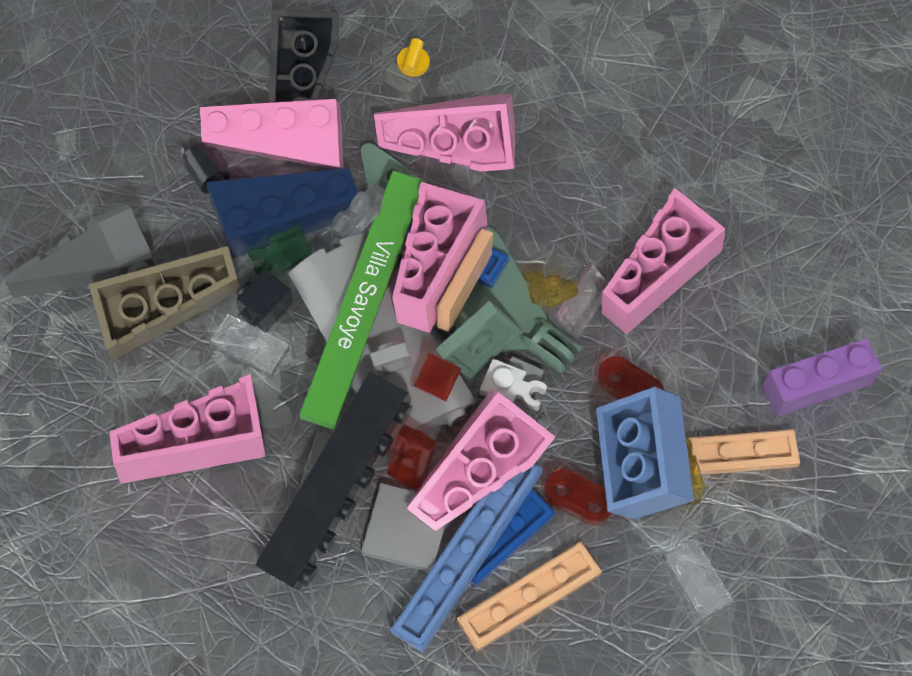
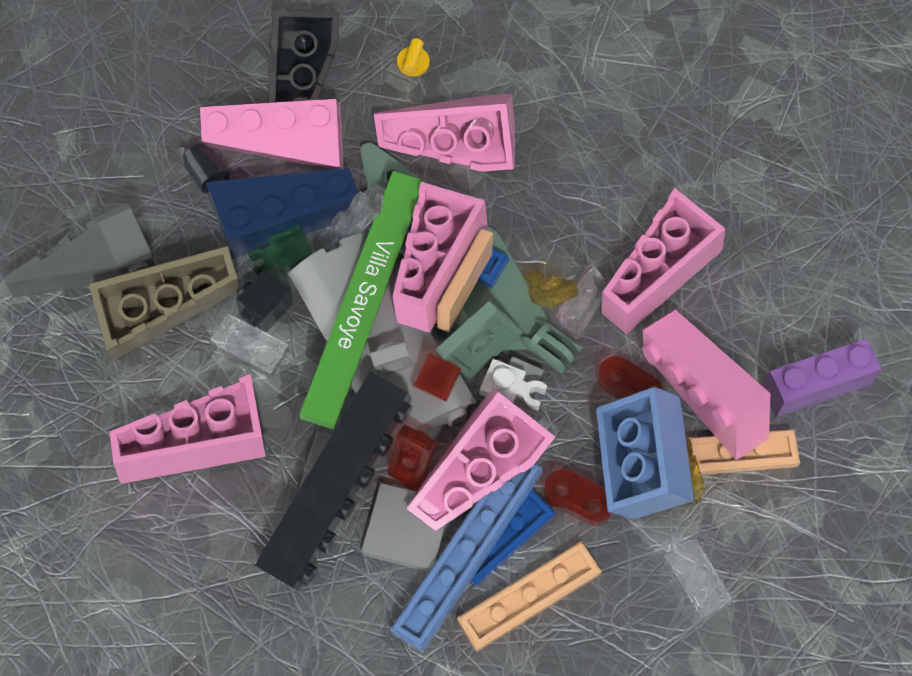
(710, 383): none -> bright pink wedge

